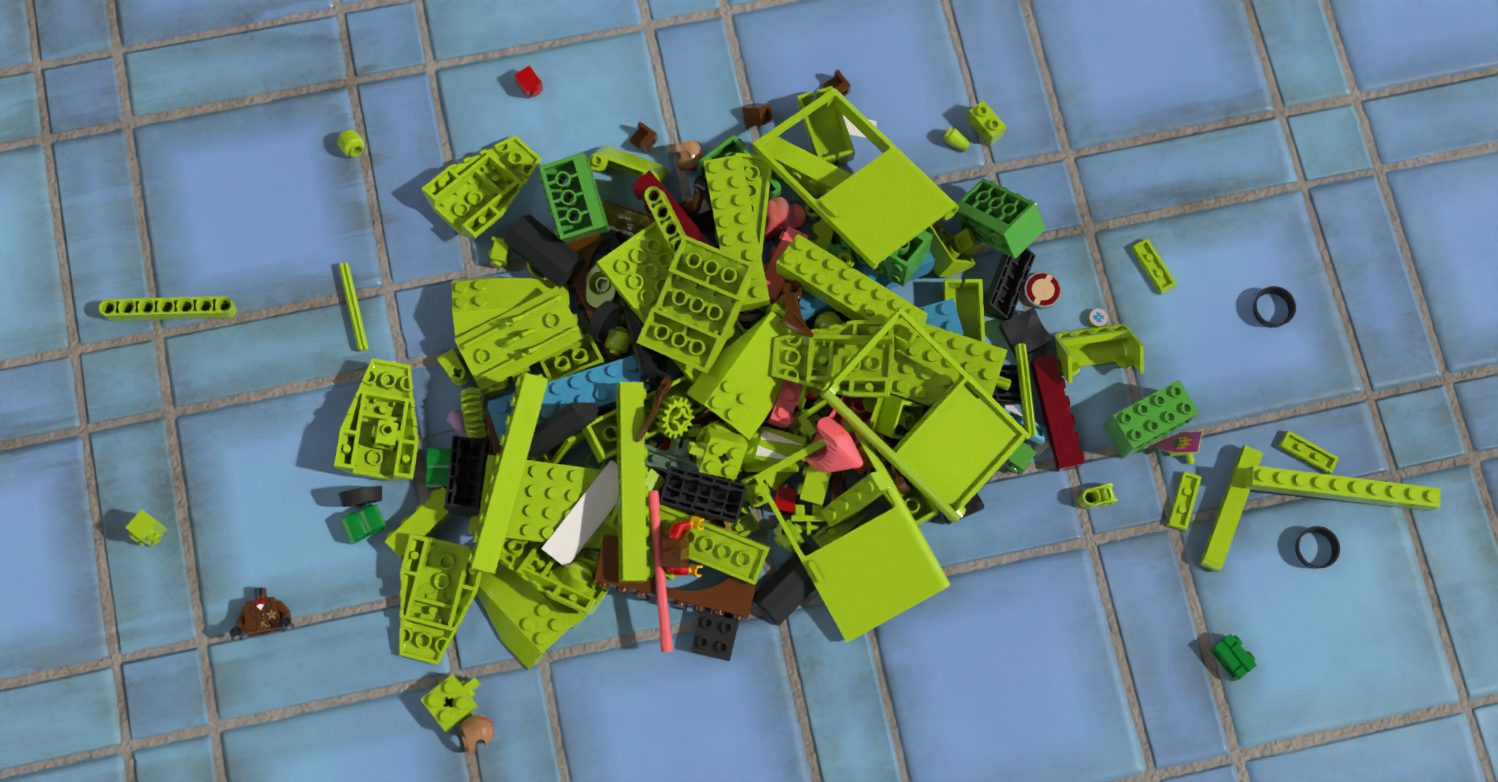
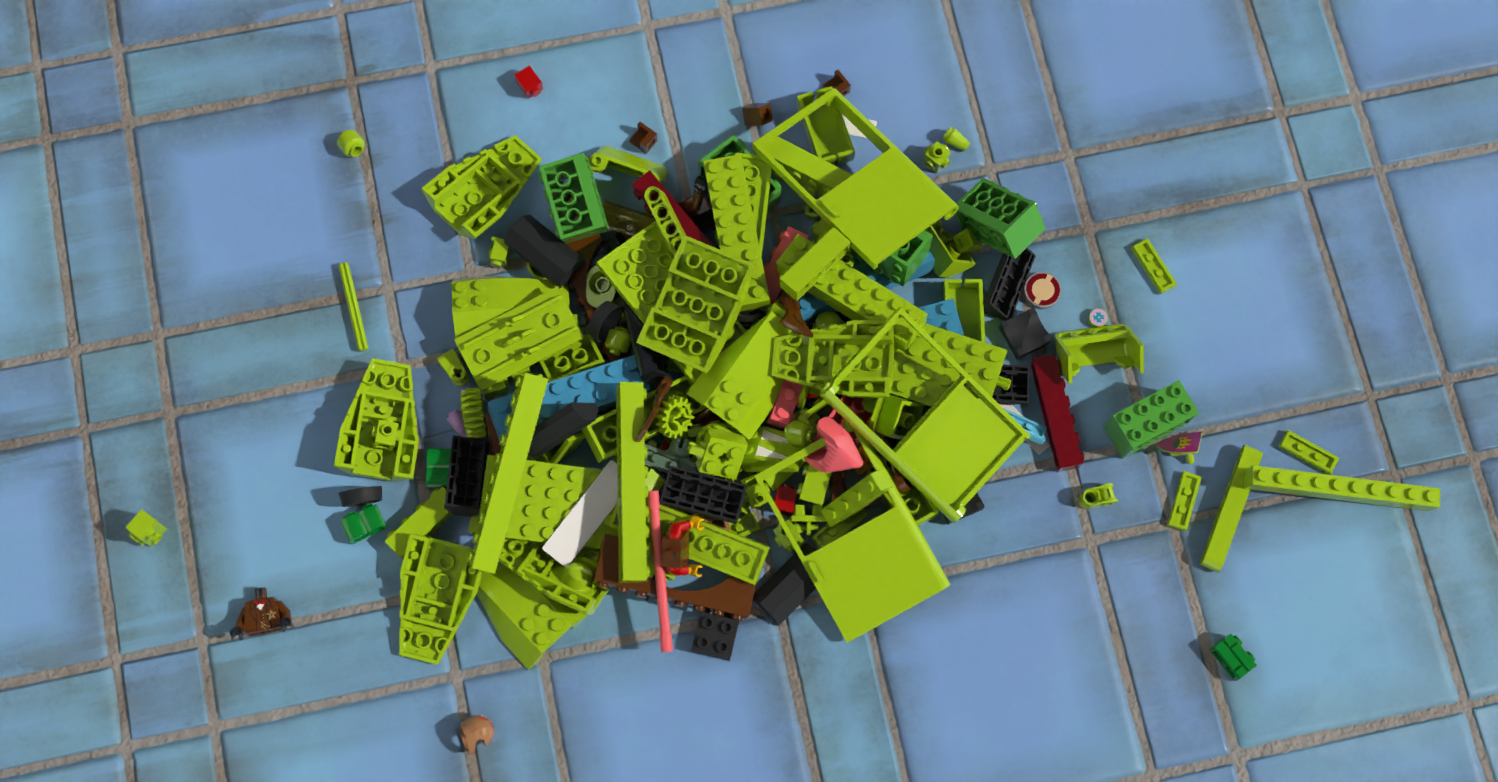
(159, 305): lime beam -> none
(463, 702): lime hinge -> none
(592, 462): tile -> none
(690, 155): medium nougat helmet -> none
(782, 215): coral animal -> none
(799, 433): none -> lime head
(814, 264): none -> lime brick
(936, 156): none -> lime brick
(986, 123): lime brick -> none
(1020, 458): bright green brick -> none
(1025, 389): lime axle -> none
(1283, 293): black tyre -> none
(1335, 545): black tyre -> none

